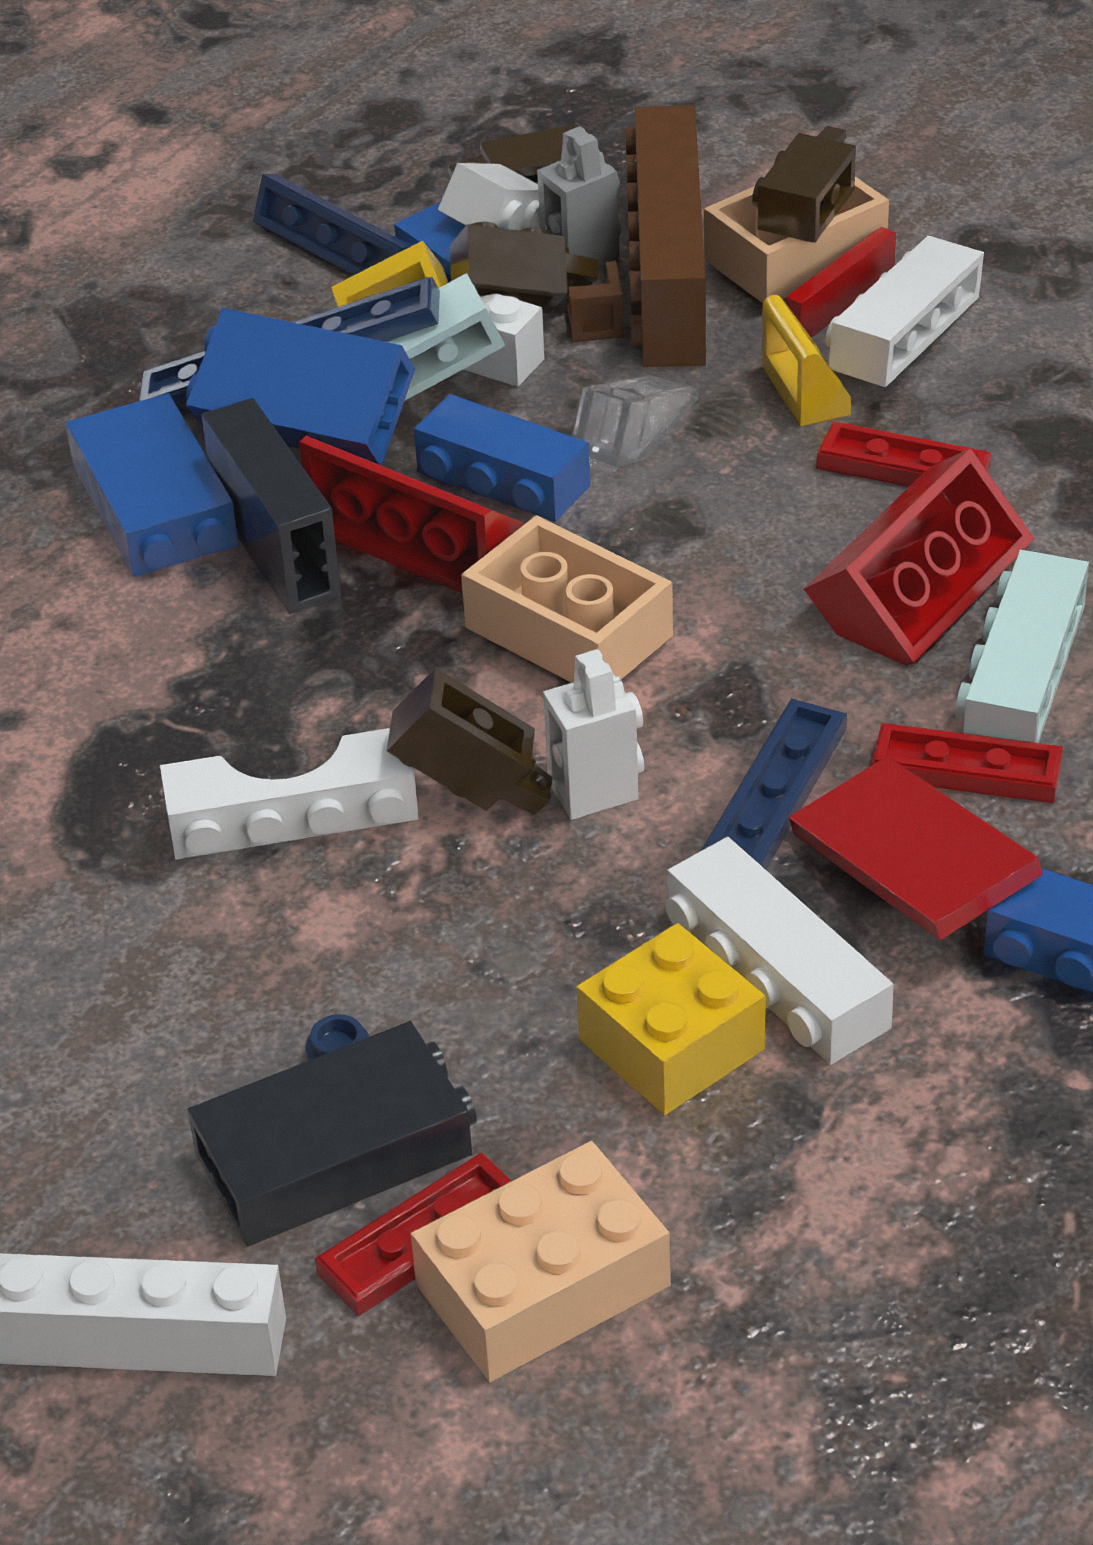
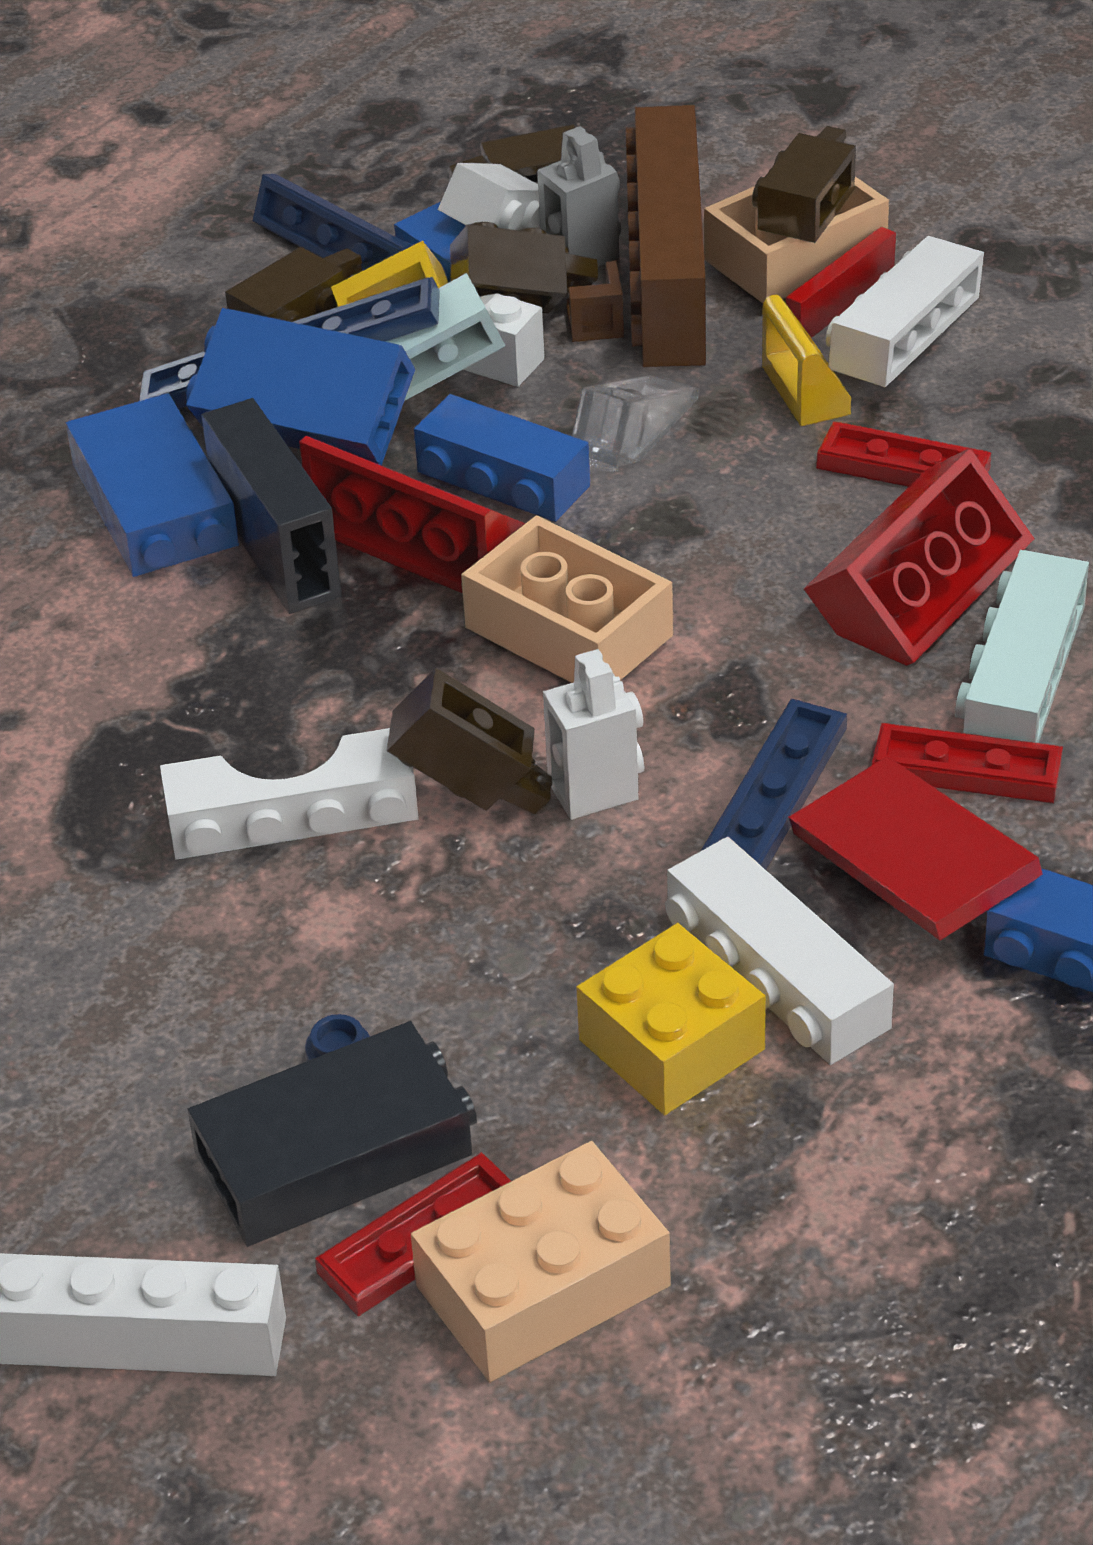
(294, 285): none -> dark brown hinge

